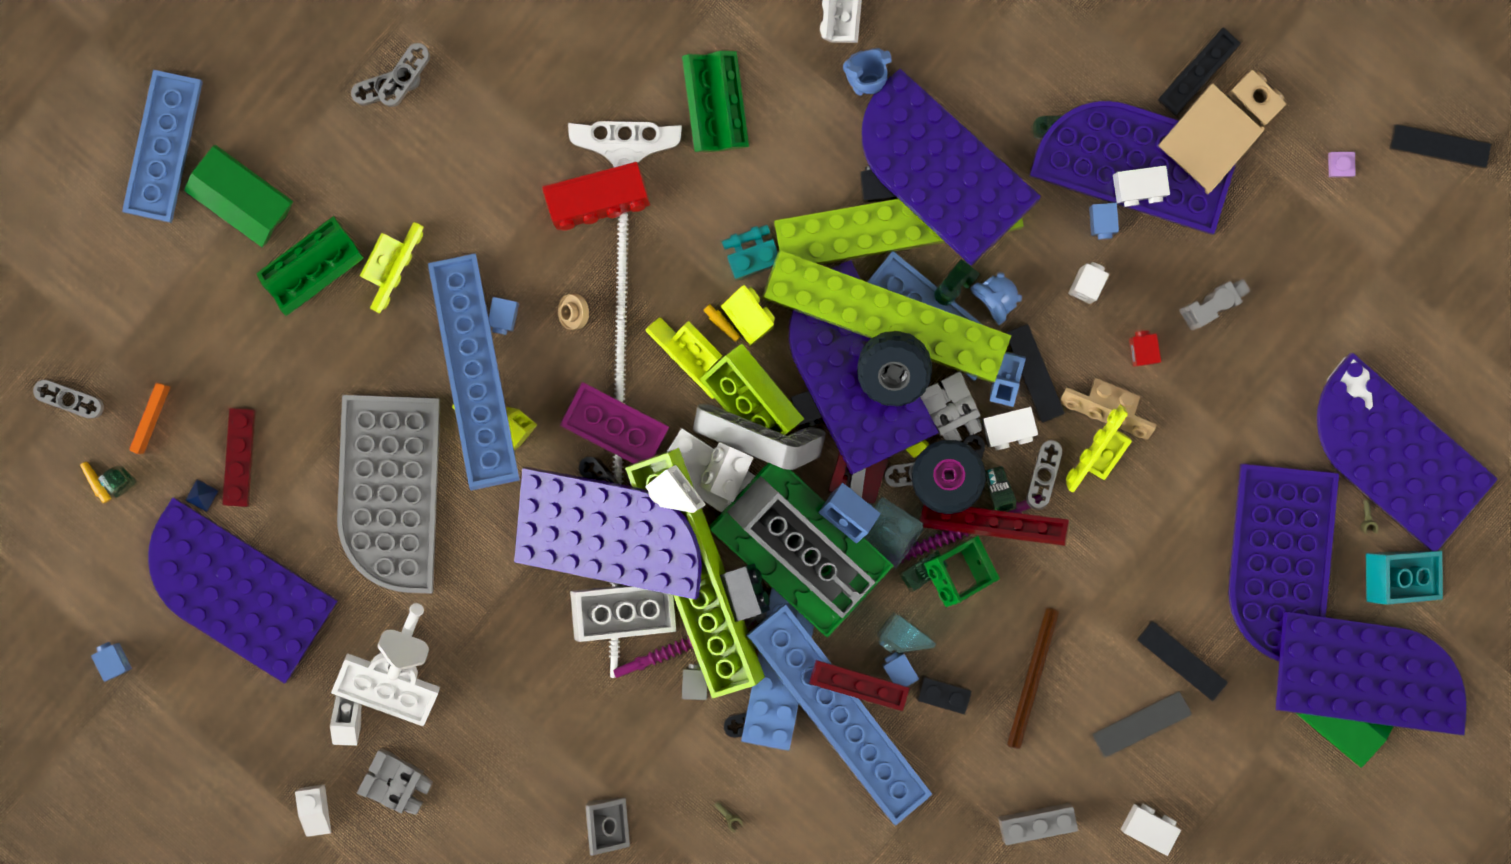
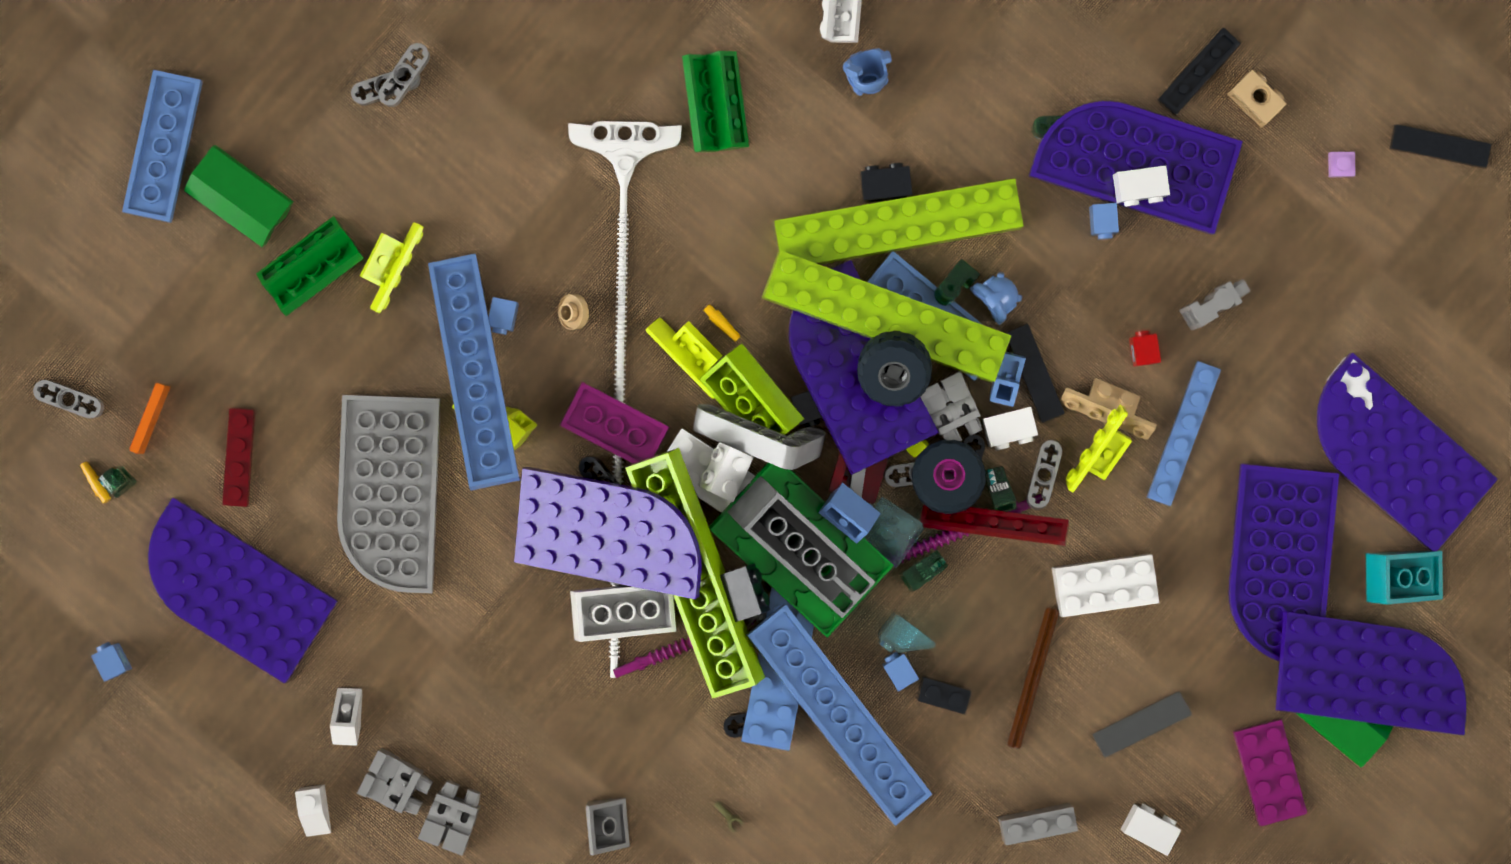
(202, 495): dark blue slope -> none
(390, 678): white plate -> none
(436, 825): none -> light grey hips
(596, 196): red slope -> none
(674, 491): white slope -> none
(694, 683): light grey brick -> none
(748, 315): neon yellow slope -> none
(753, 259): teal brick -> none
(859, 685): dark red plate -> none
(941, 169): dark purple plate -> none
(983, 572): green window -> none
(1089, 282): white brick -> none
(1105, 585): none -> white brick
(1182, 661): black tile -> none
(1183, 433): none -> medium blue plate
(1210, 138): tan piece -> none
(1270, 772): none -> magenta plate
(1368, 519): olive hand -> none

